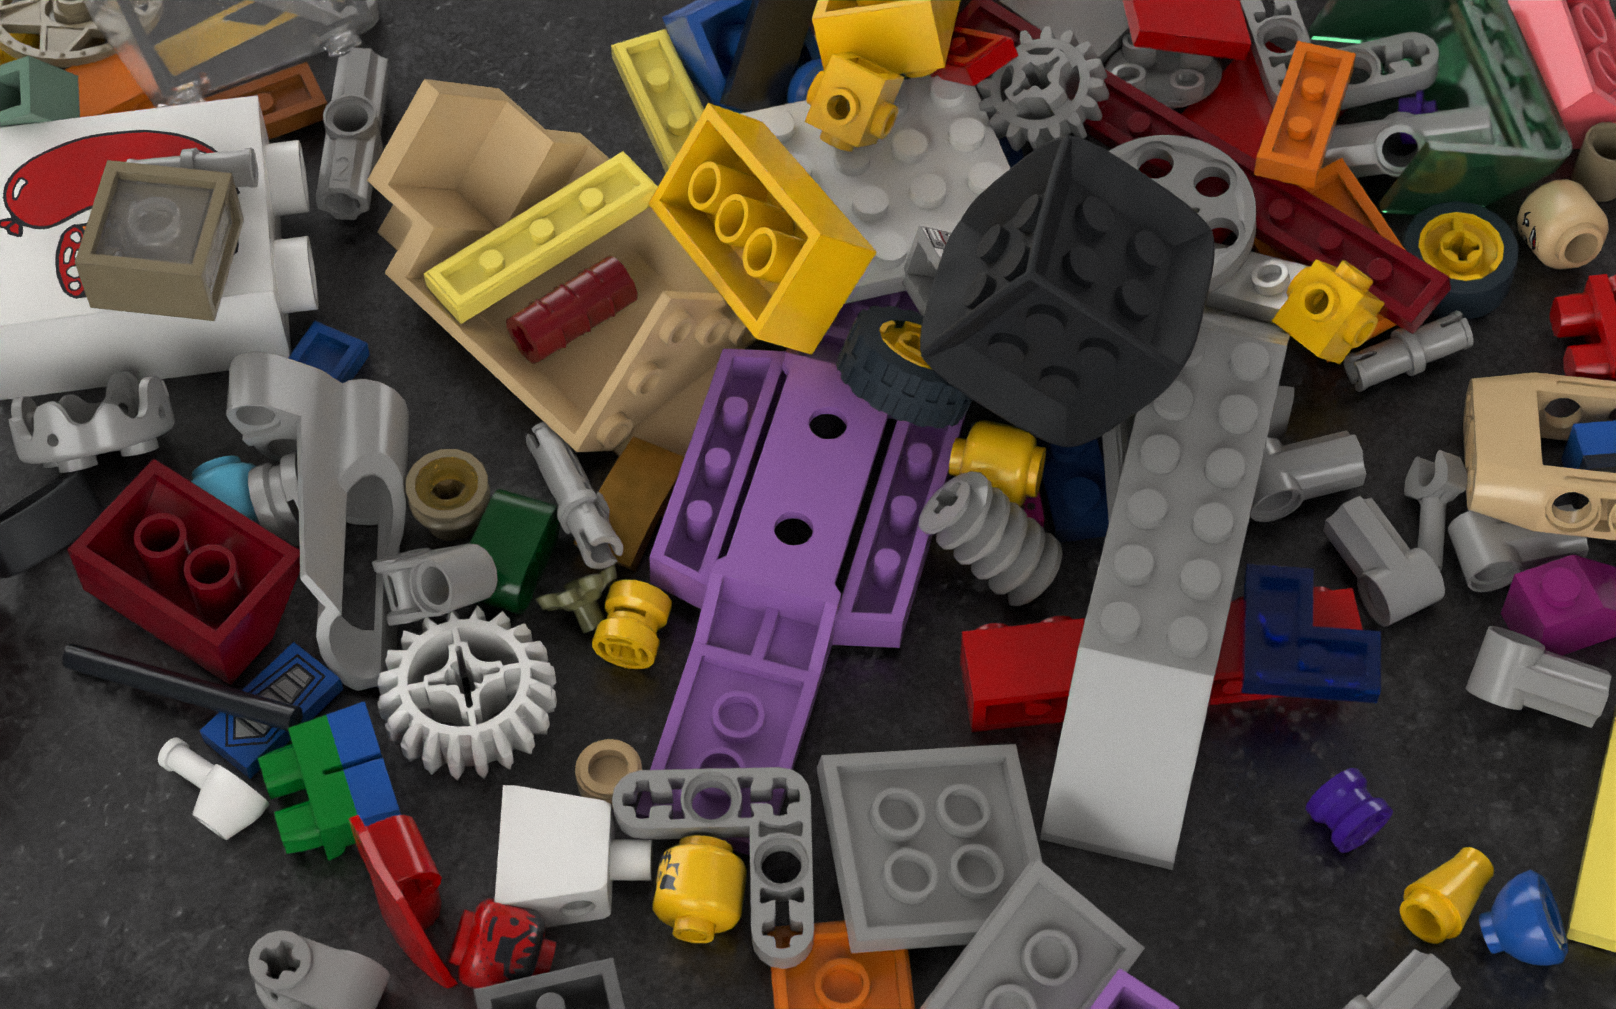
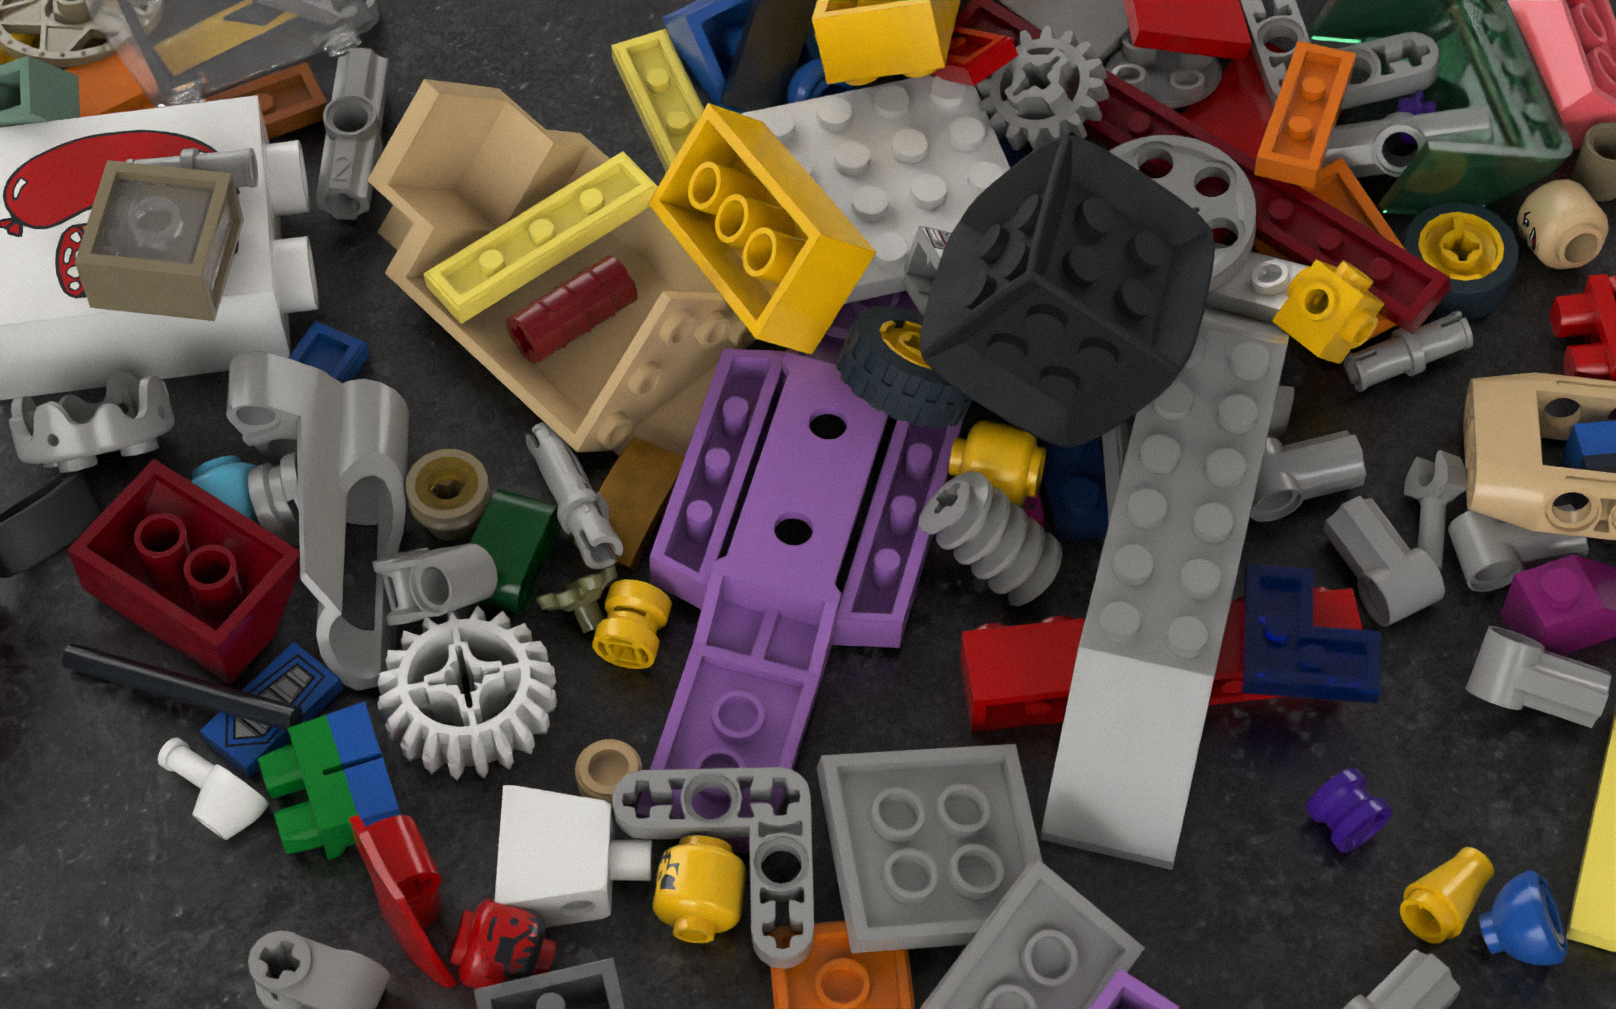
(853, 101): yellow brick -> none

